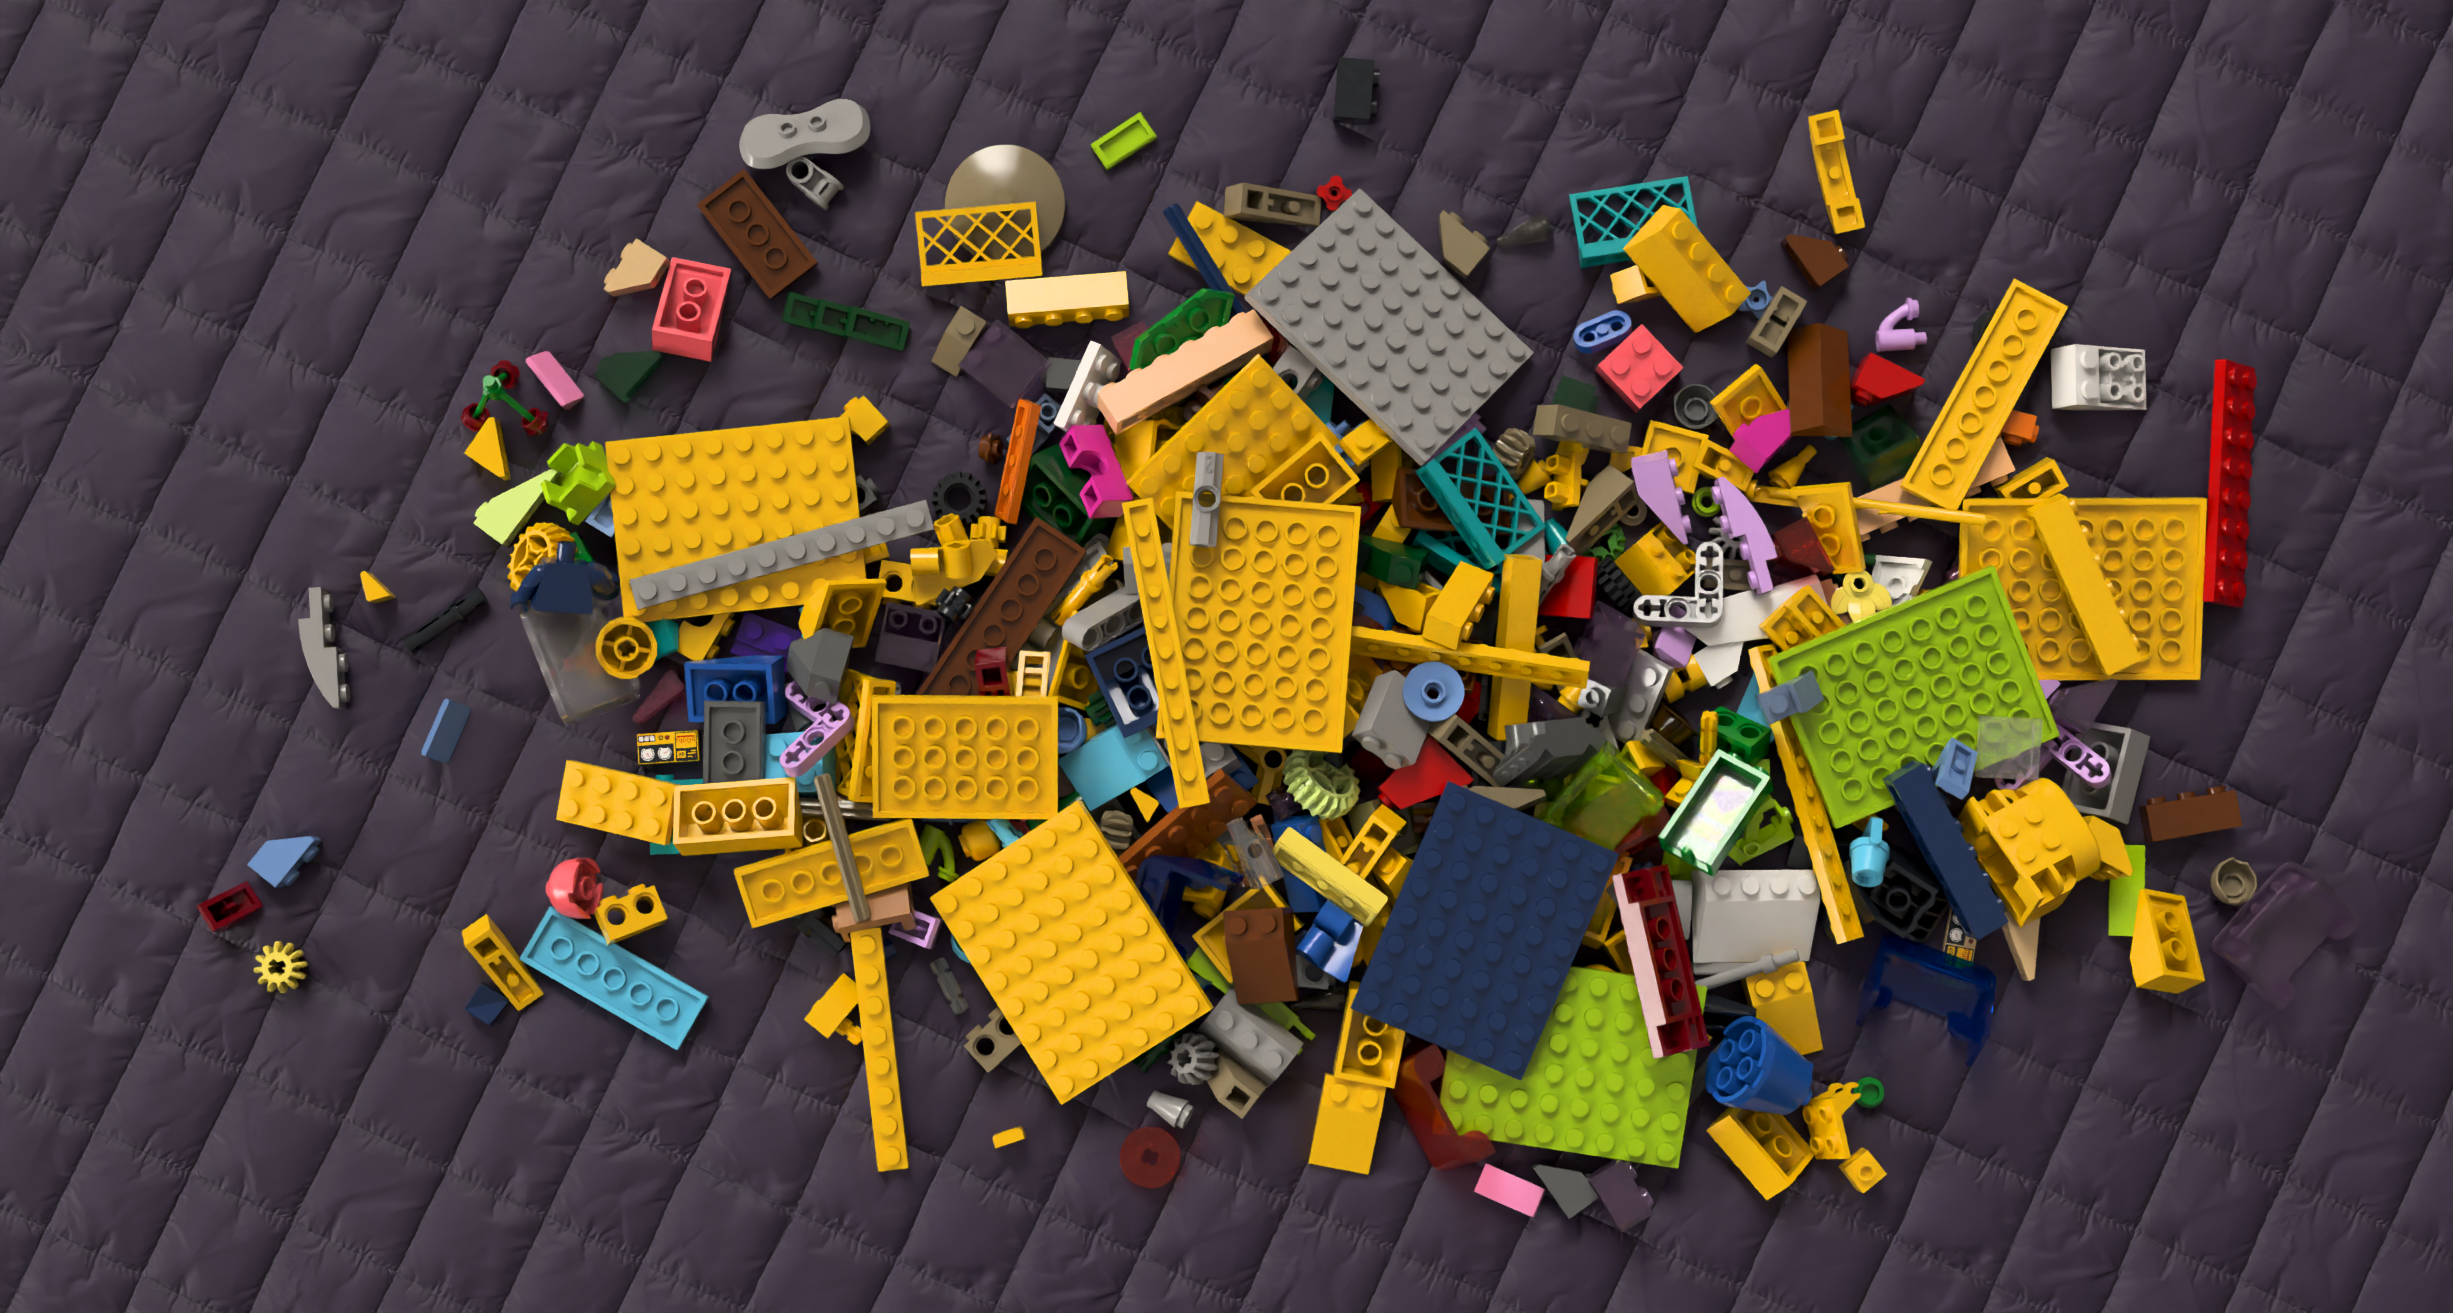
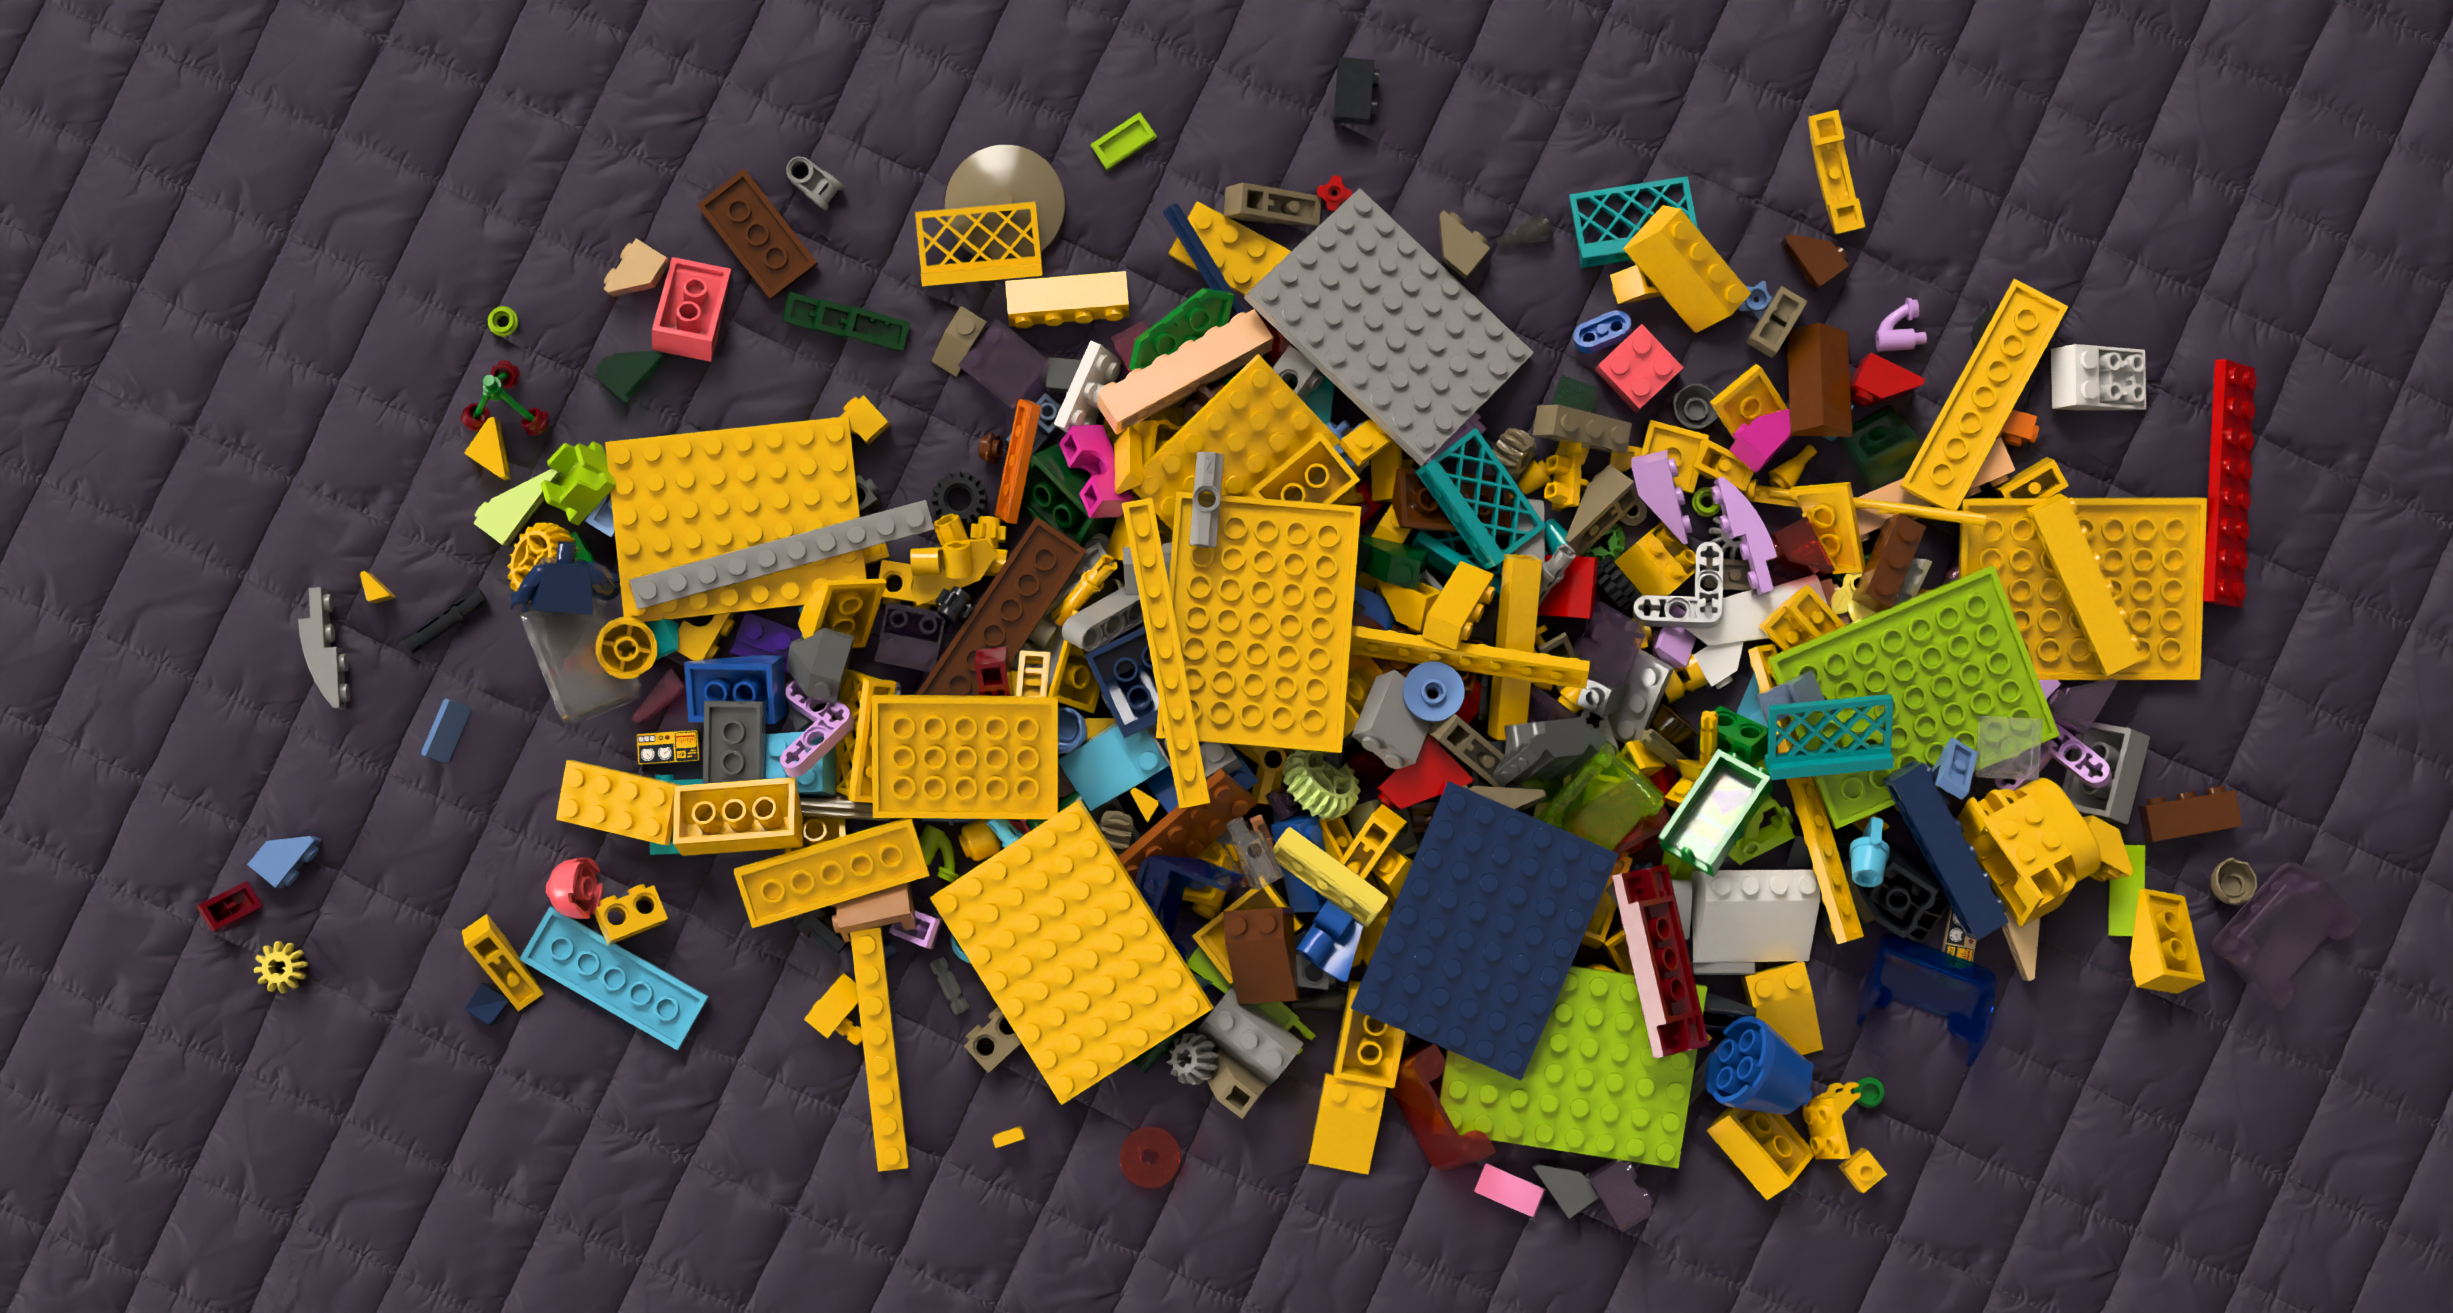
(494, 317): none -> lime plate
(555, 379): bright pink slope -> none
(828, 129): light grey plate -> none
(842, 847): dark tan axle -> none
(1099, 710): dark green gear -> none
(1128, 460): none -> yellow slope
(1172, 1109): light grey cone -> none
(1766, 964): light grey bar -> none
(1826, 759): none -> teal fence
(1888, 563): none -> reddish brown brick

